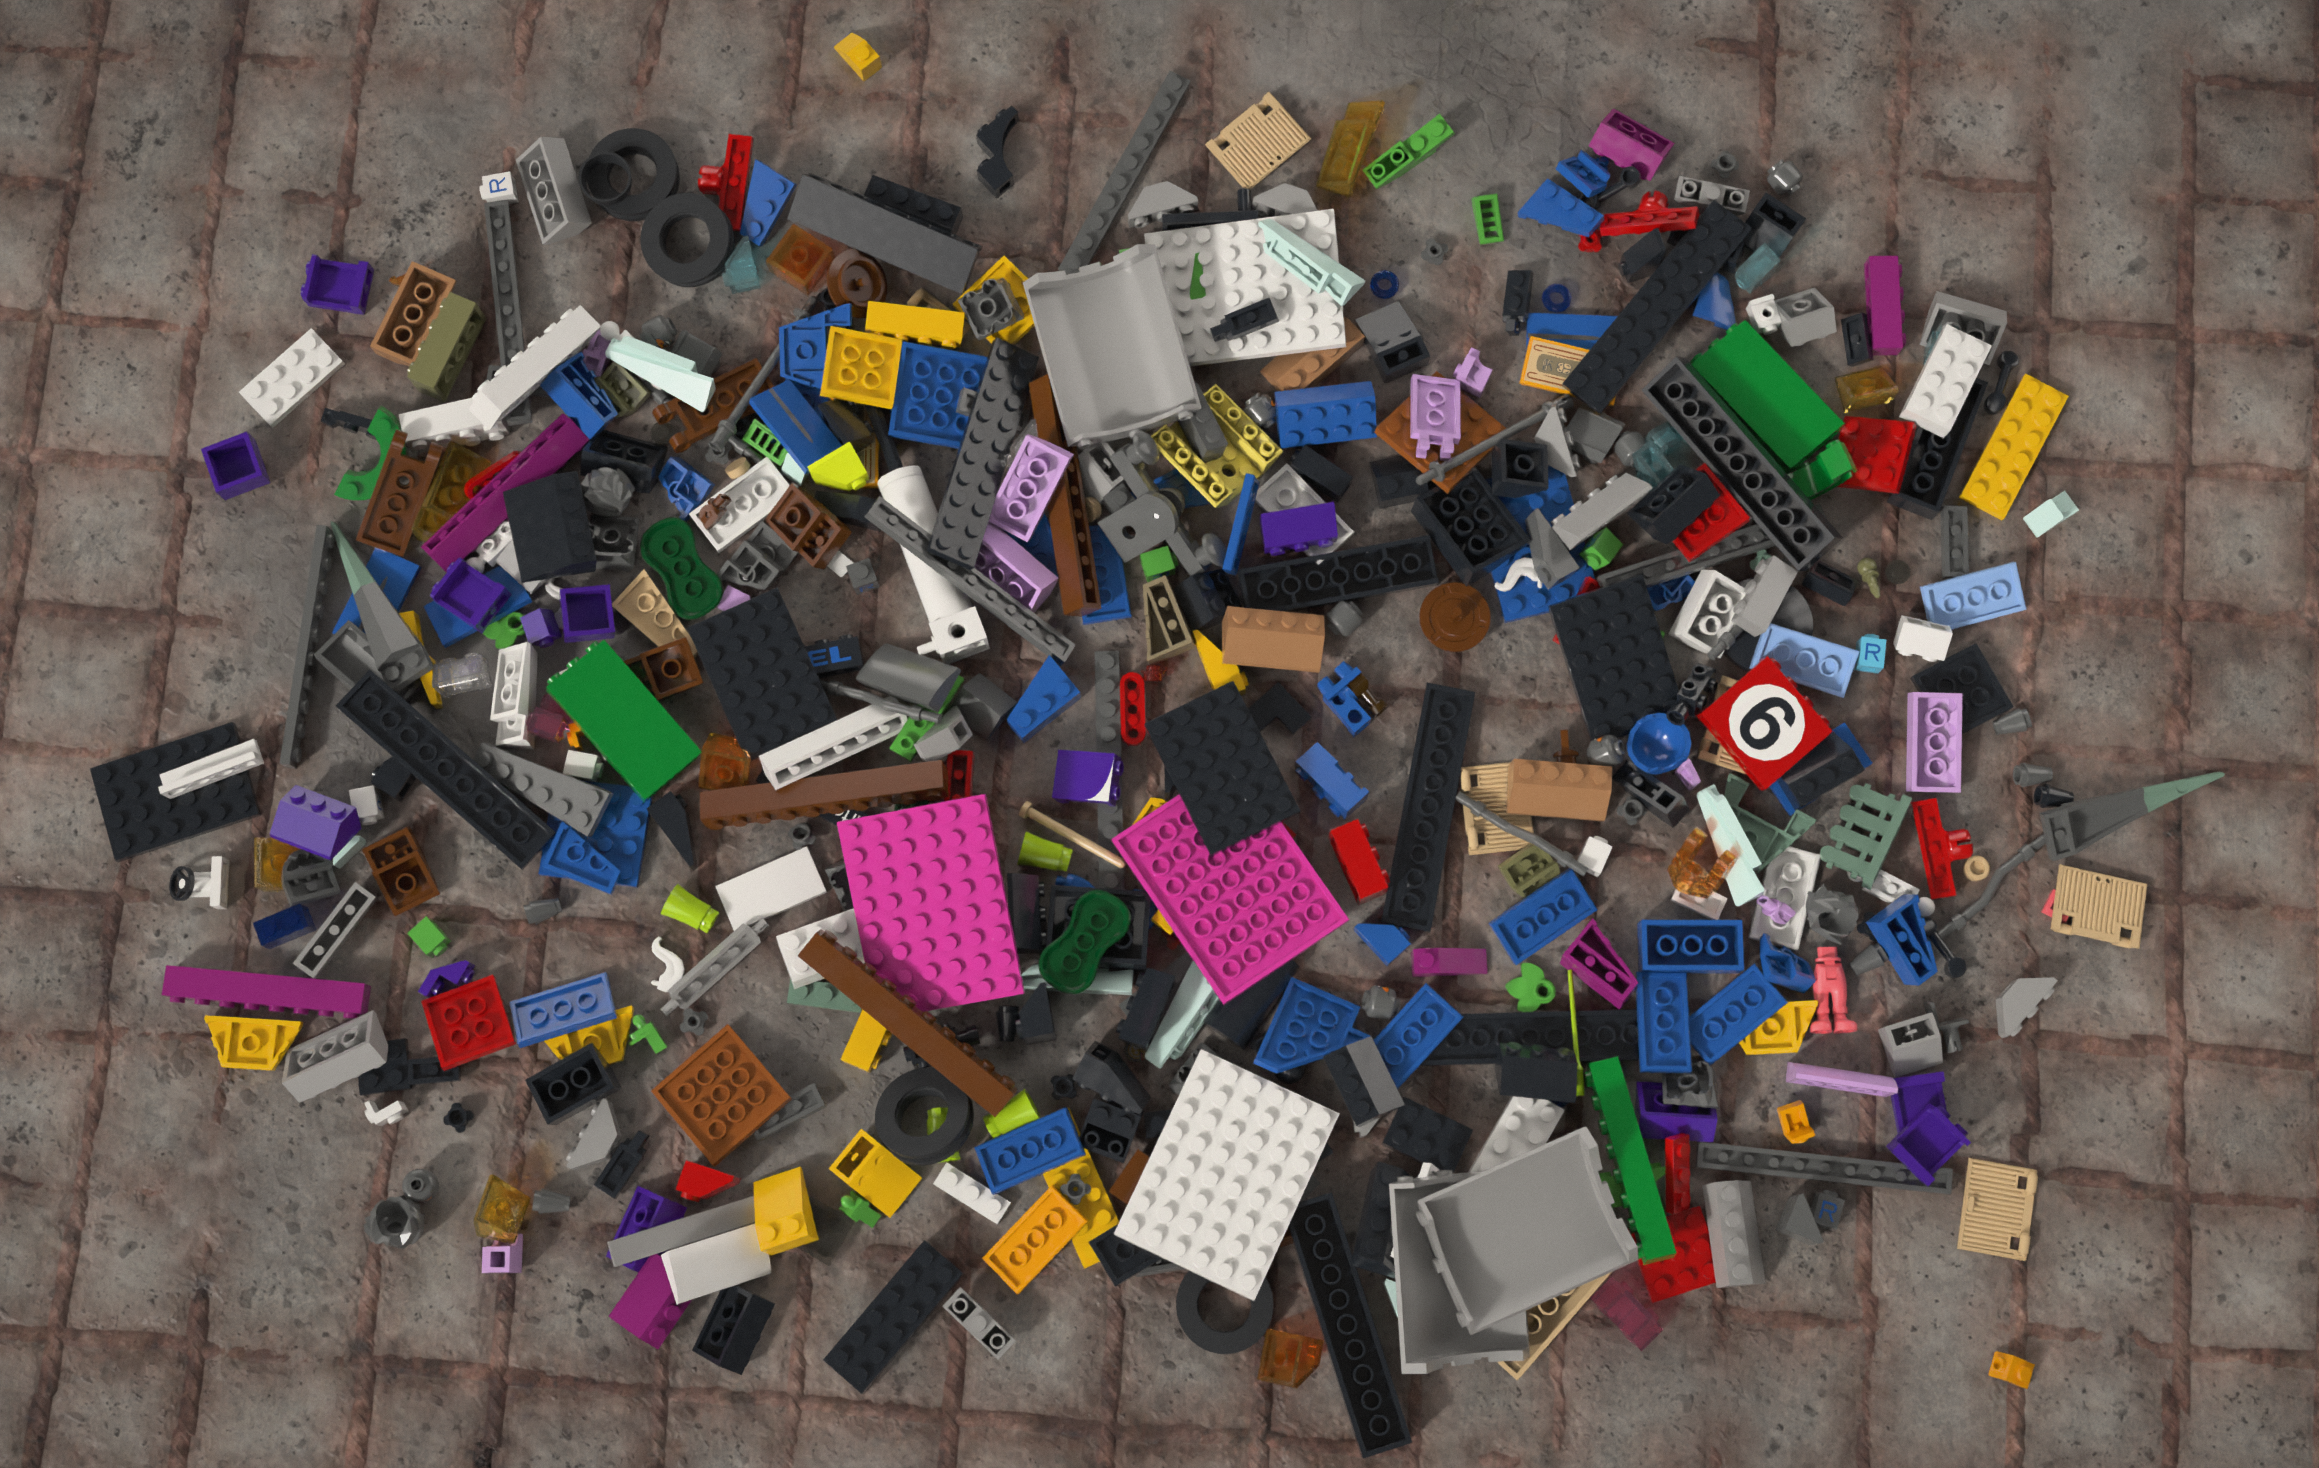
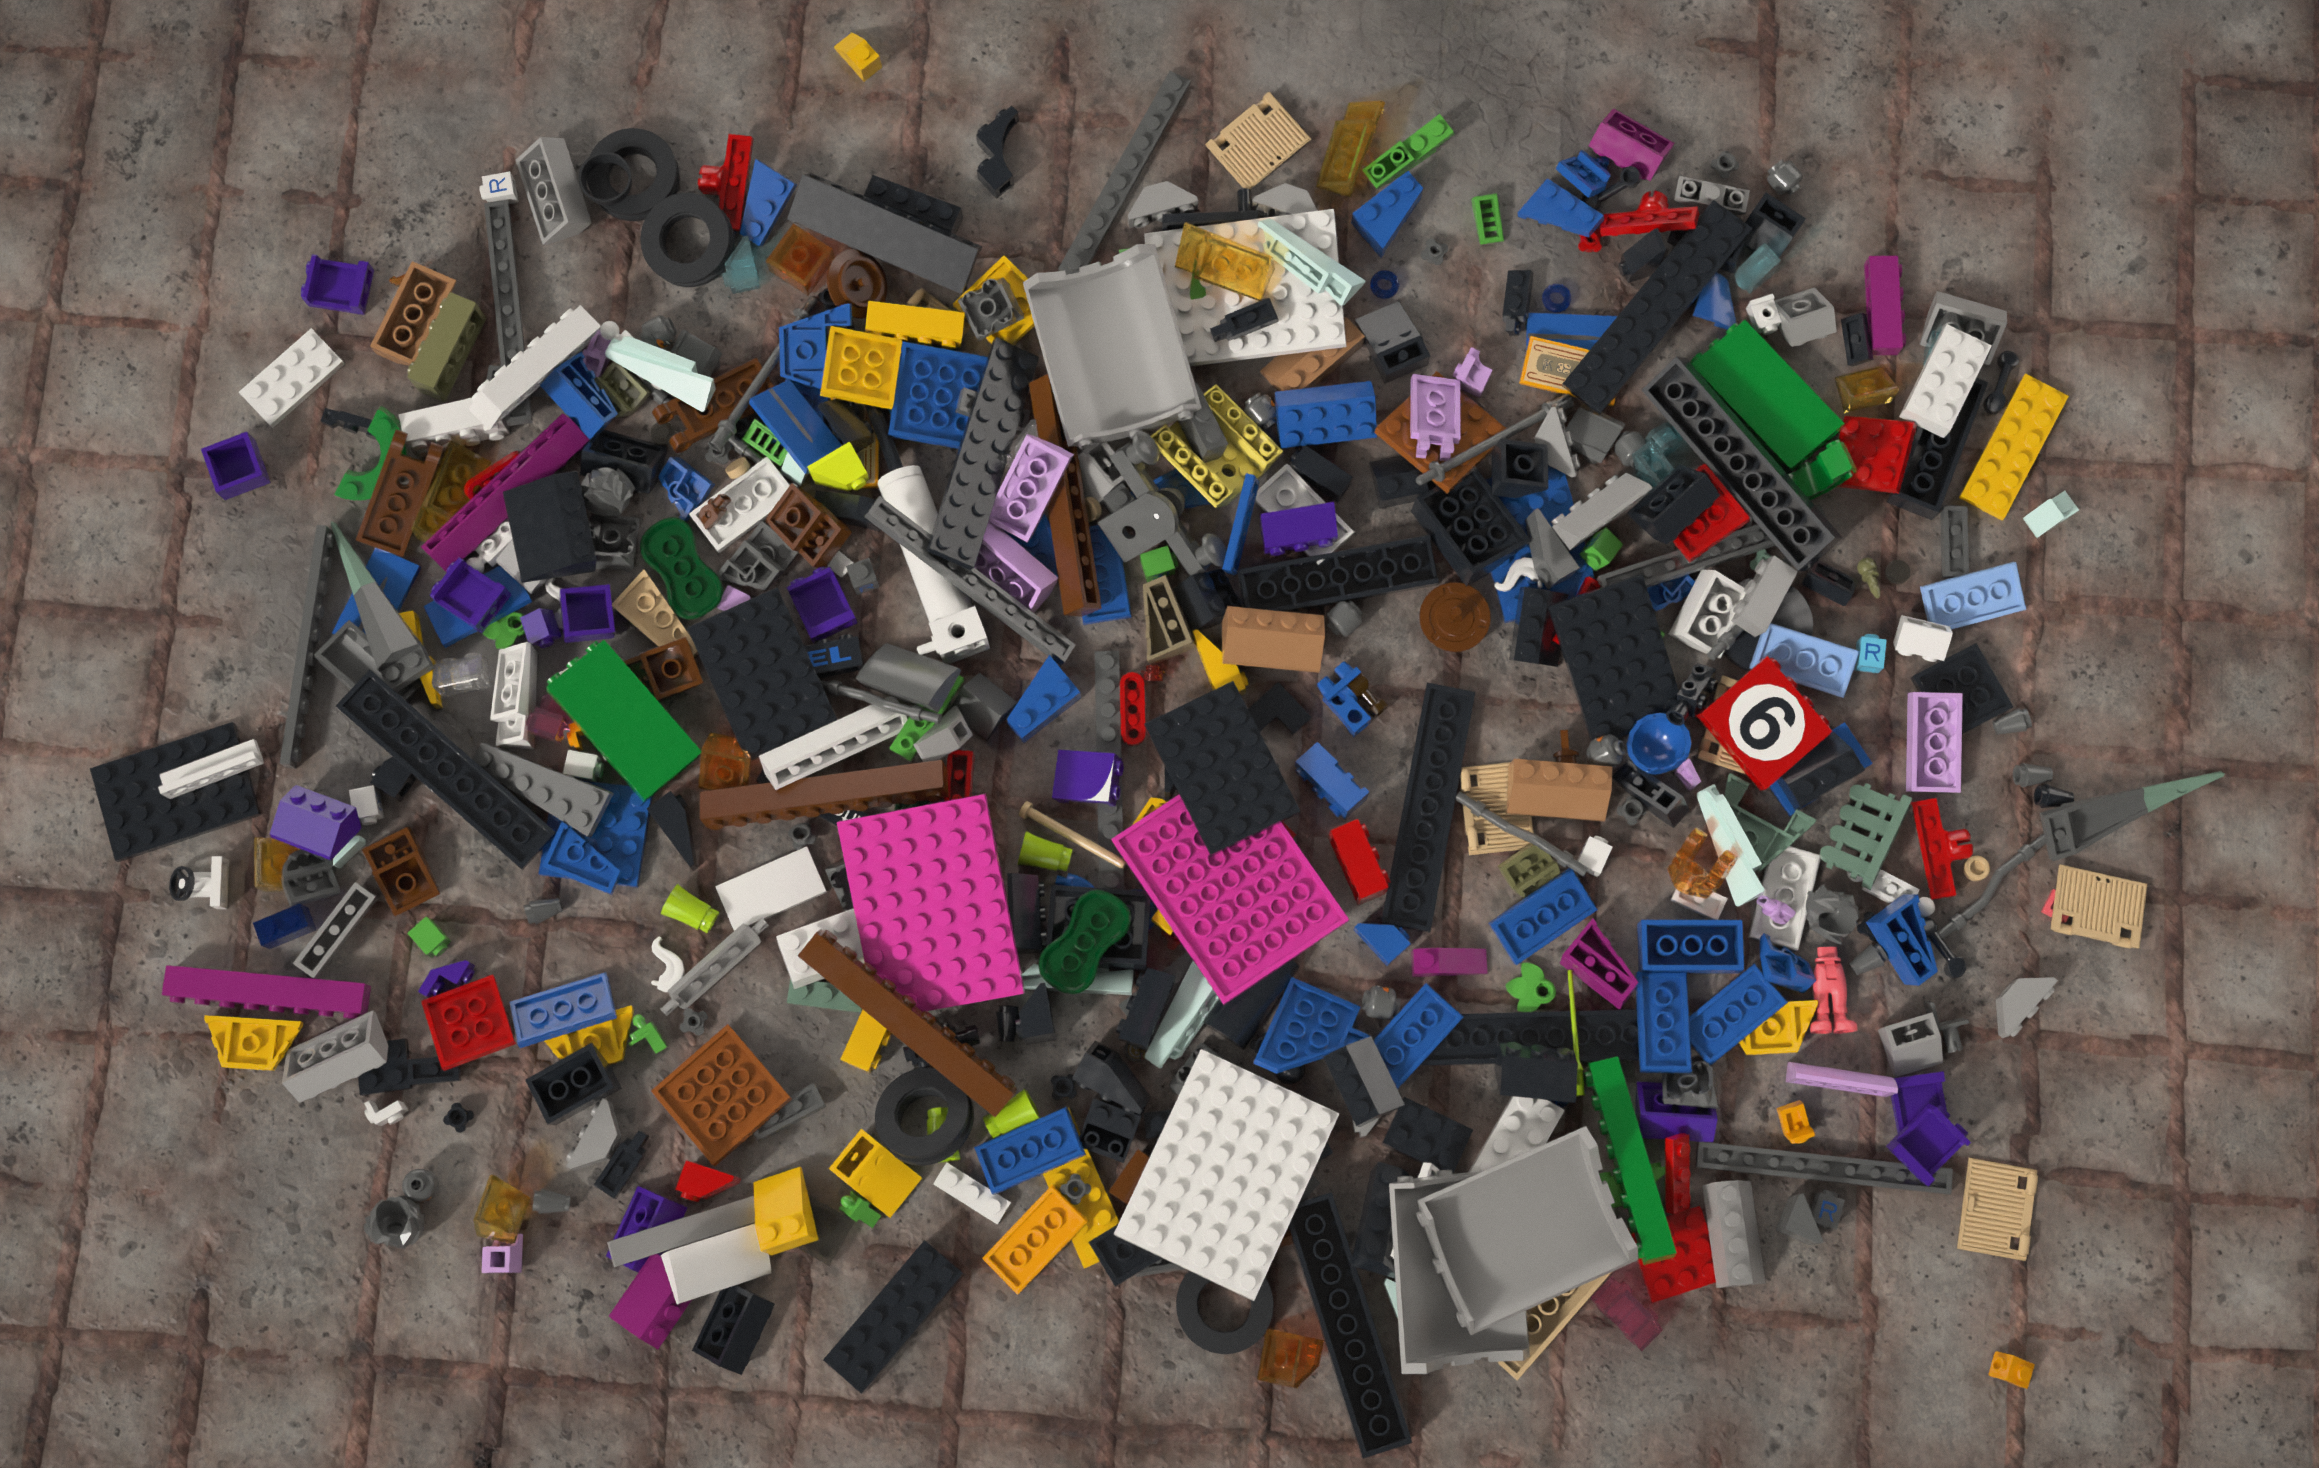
(821, 604): none -> dark purple panel
(979, 1323): light grey slope -> none
(1224, 262): none -> clear yellow slope
(1387, 211): none -> blue wedge
(1534, 628): none -> black slope

